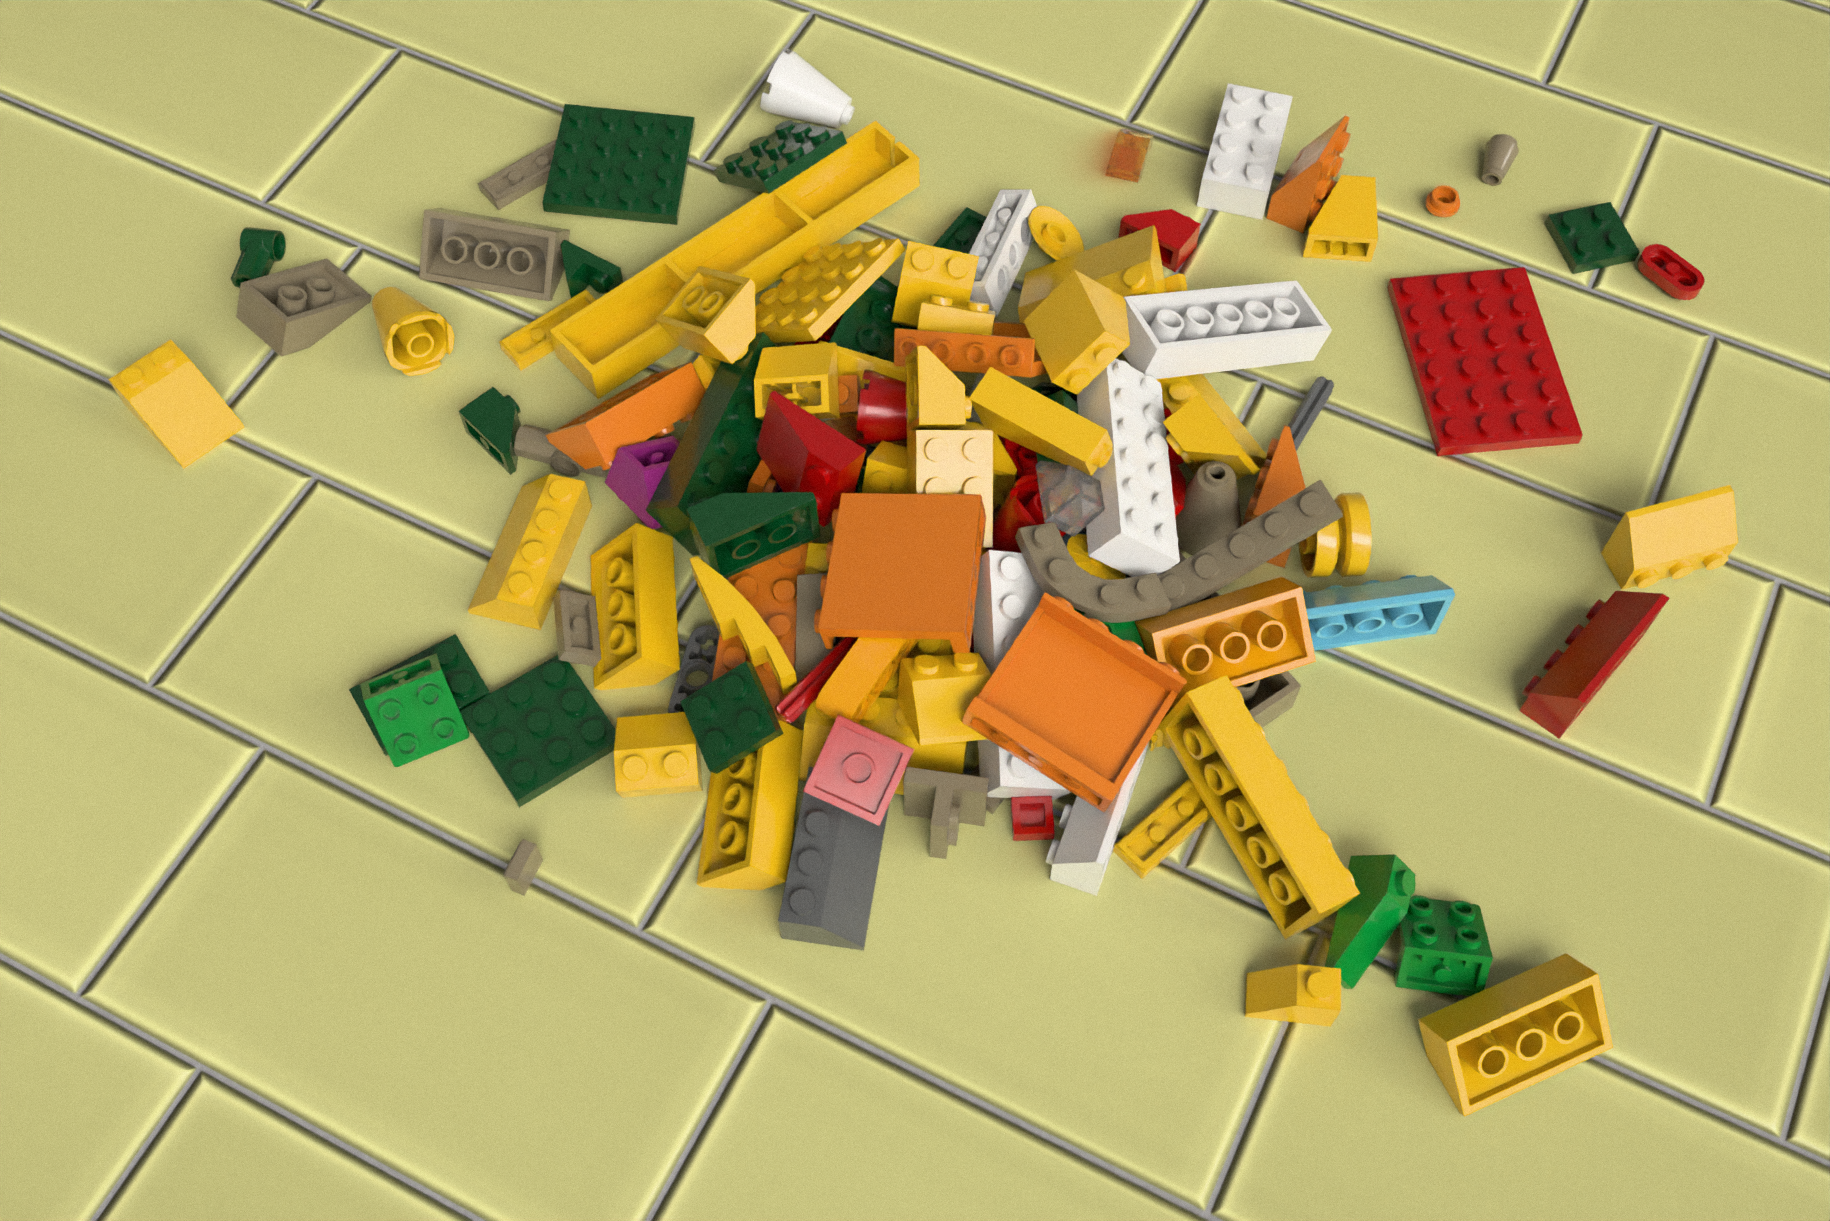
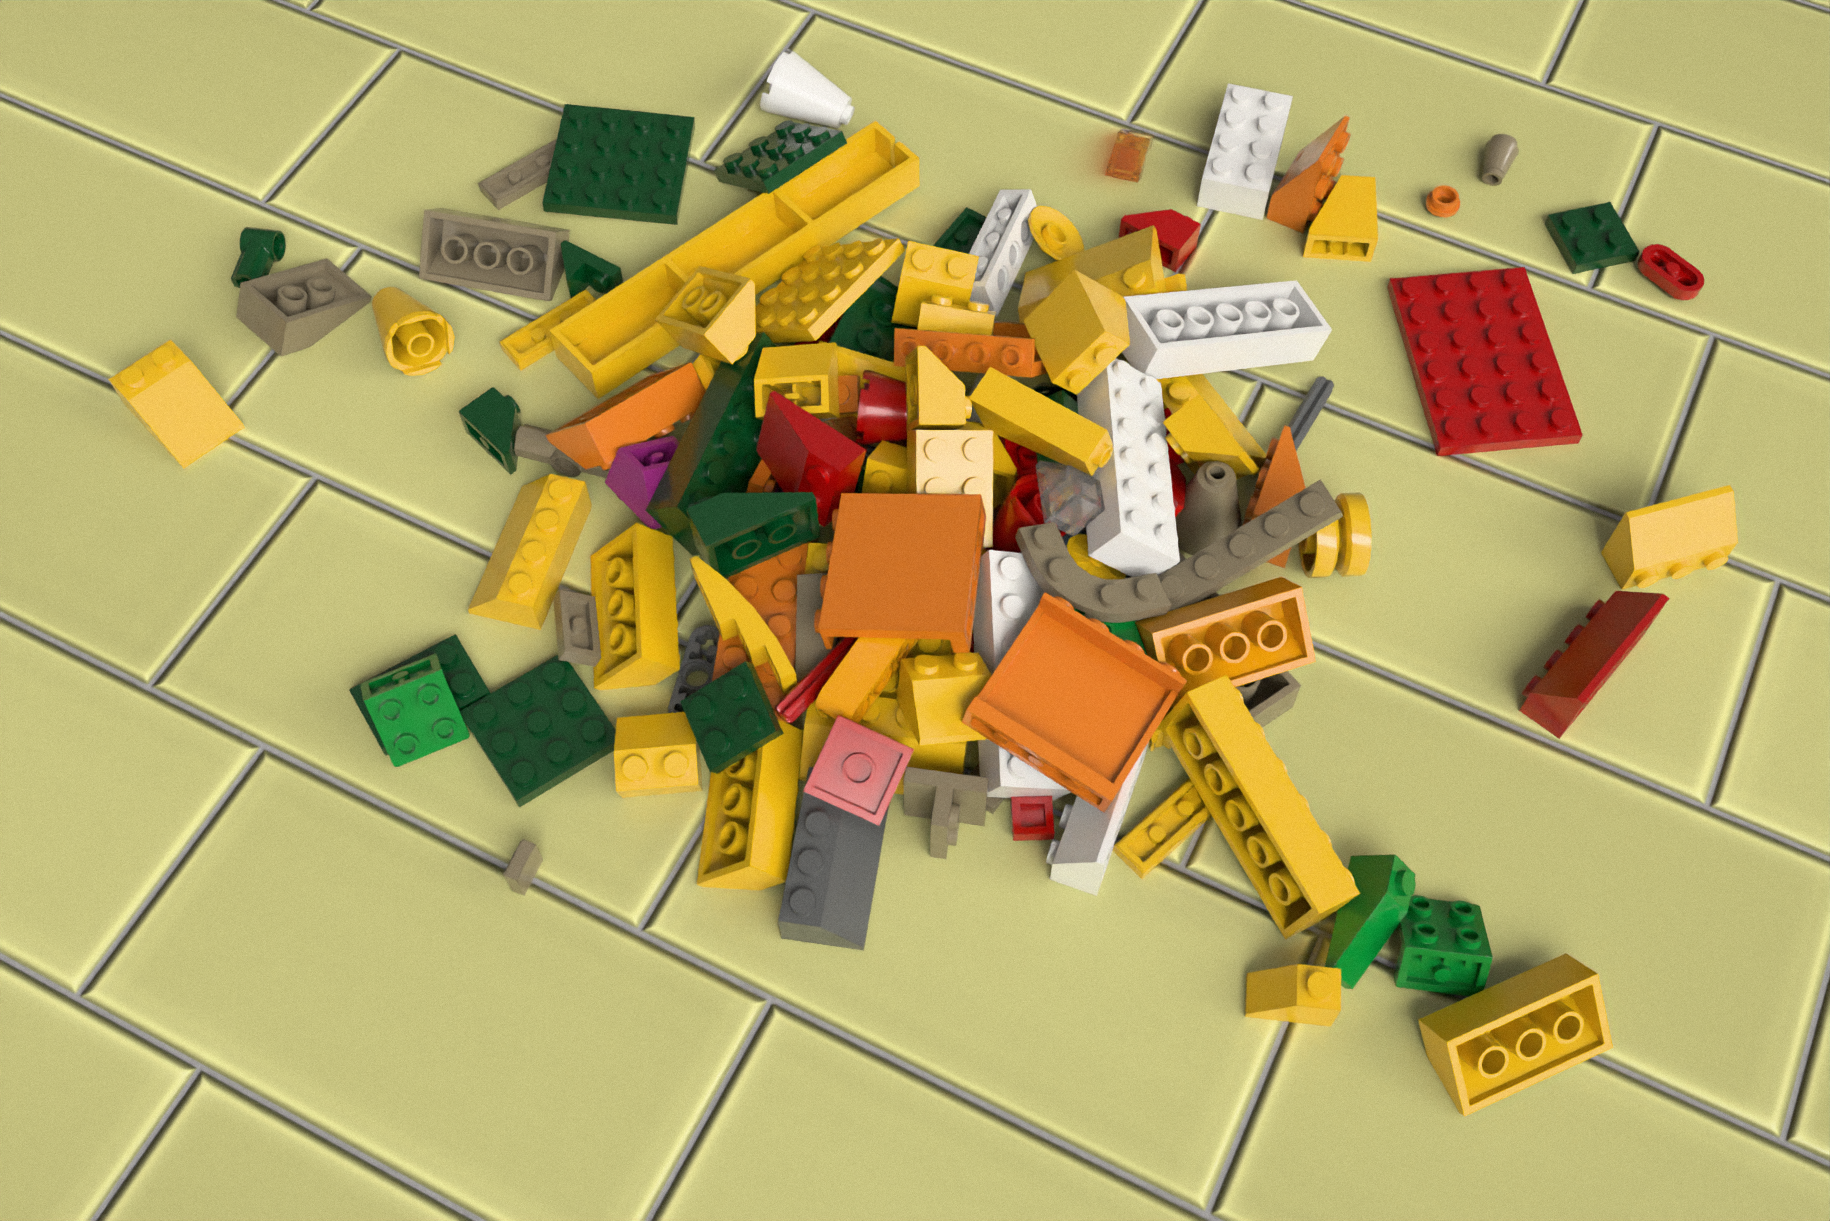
(1377, 611): medium azure slope -> none

